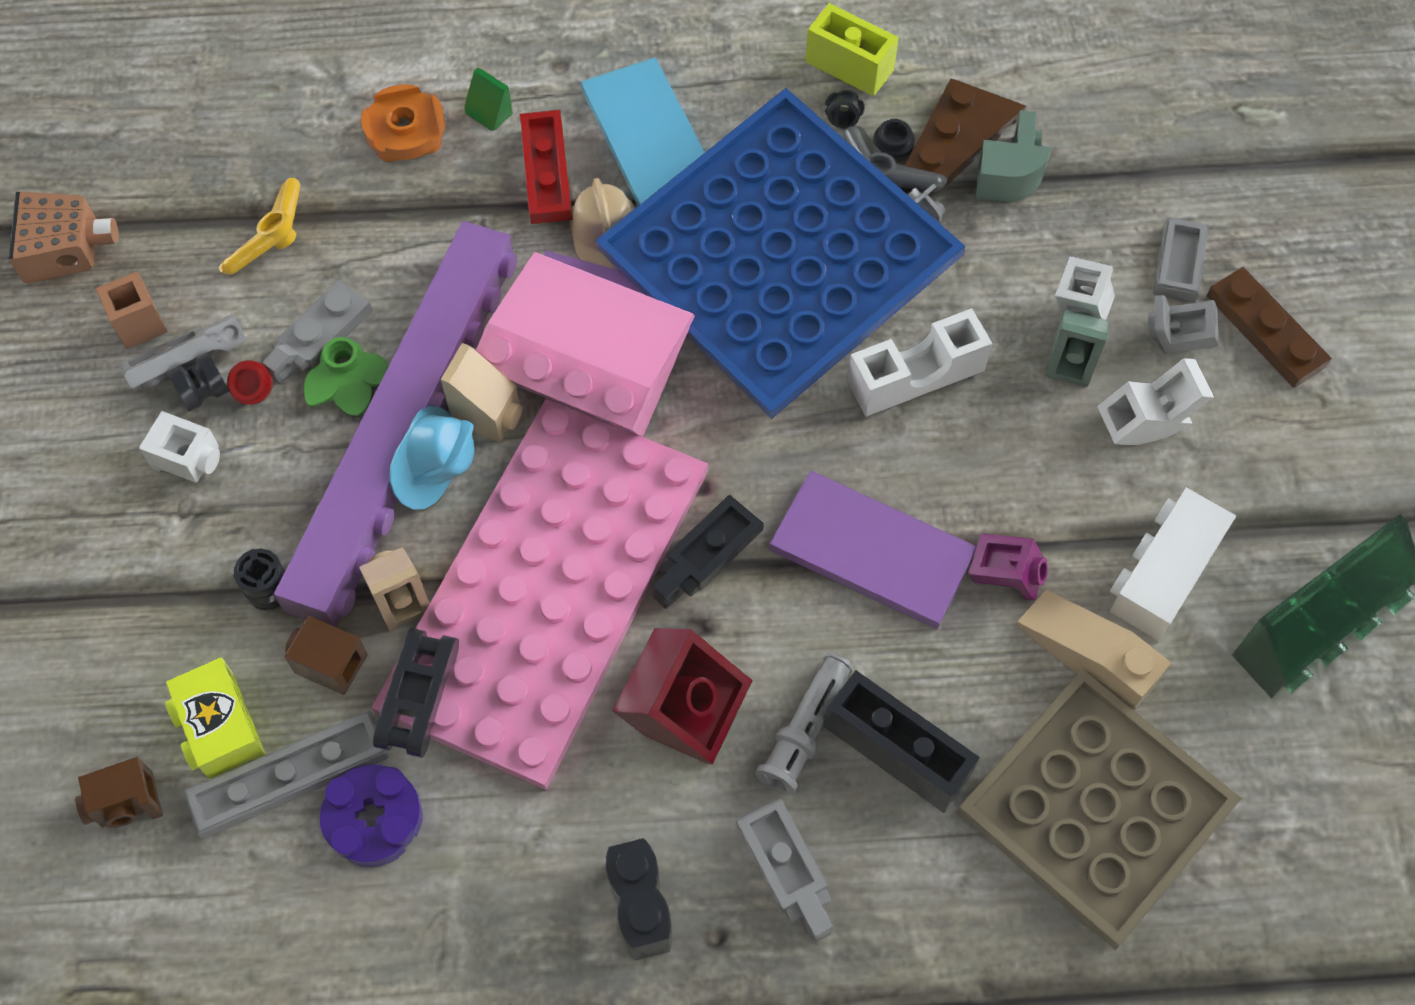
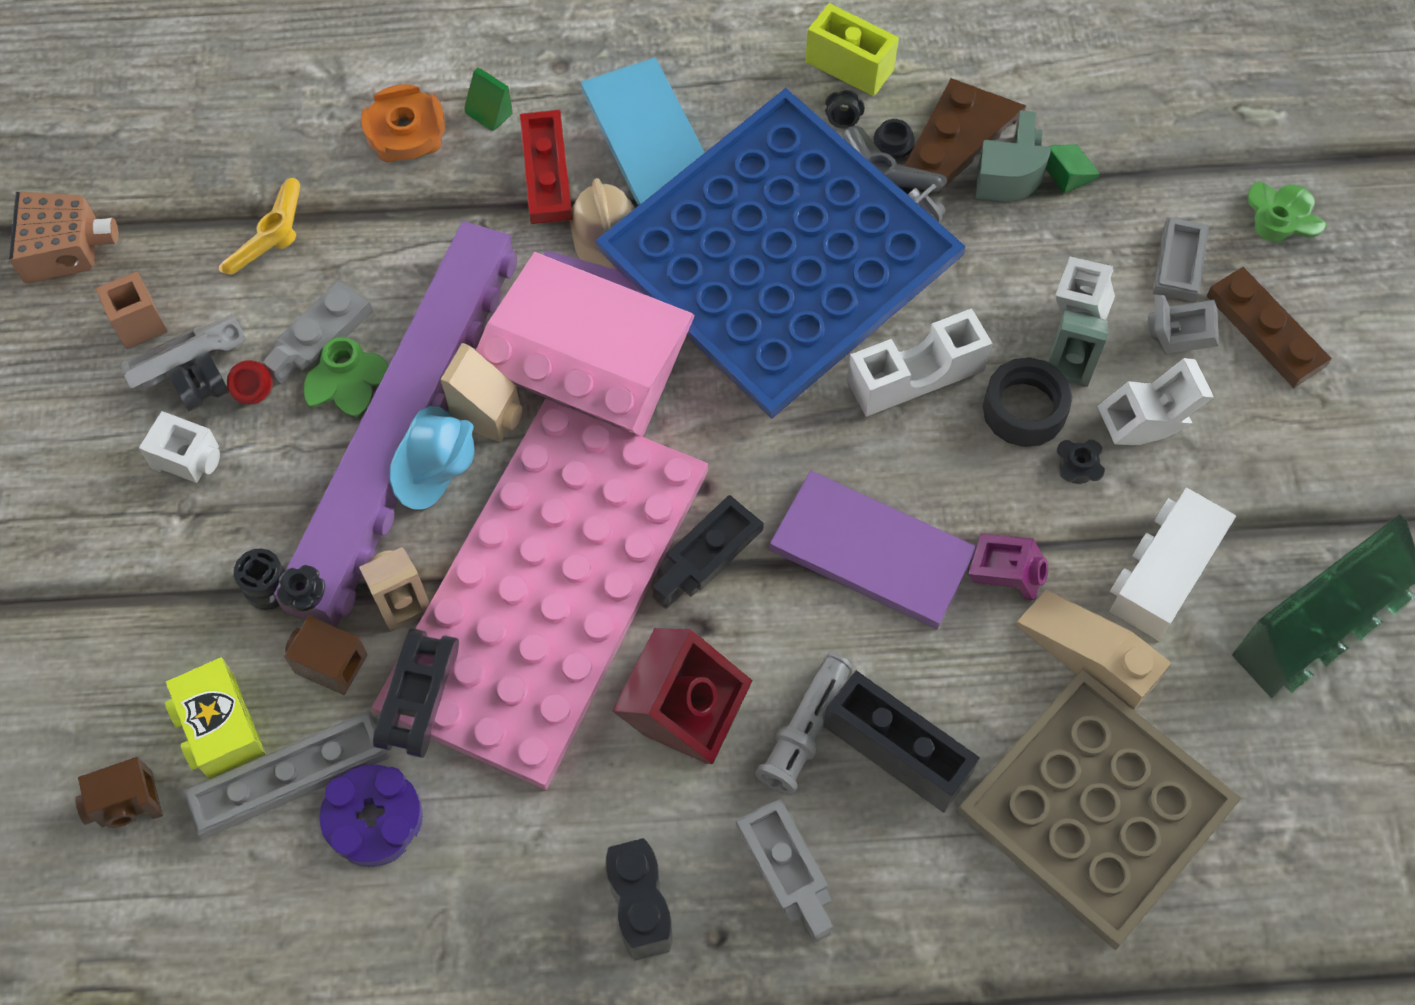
(301, 599): none -> black plate
(1033, 373): none -> black tyre
(1070, 167): none -> green slope
(1078, 472): none -> black plate
(1284, 212): none -> bright green plate

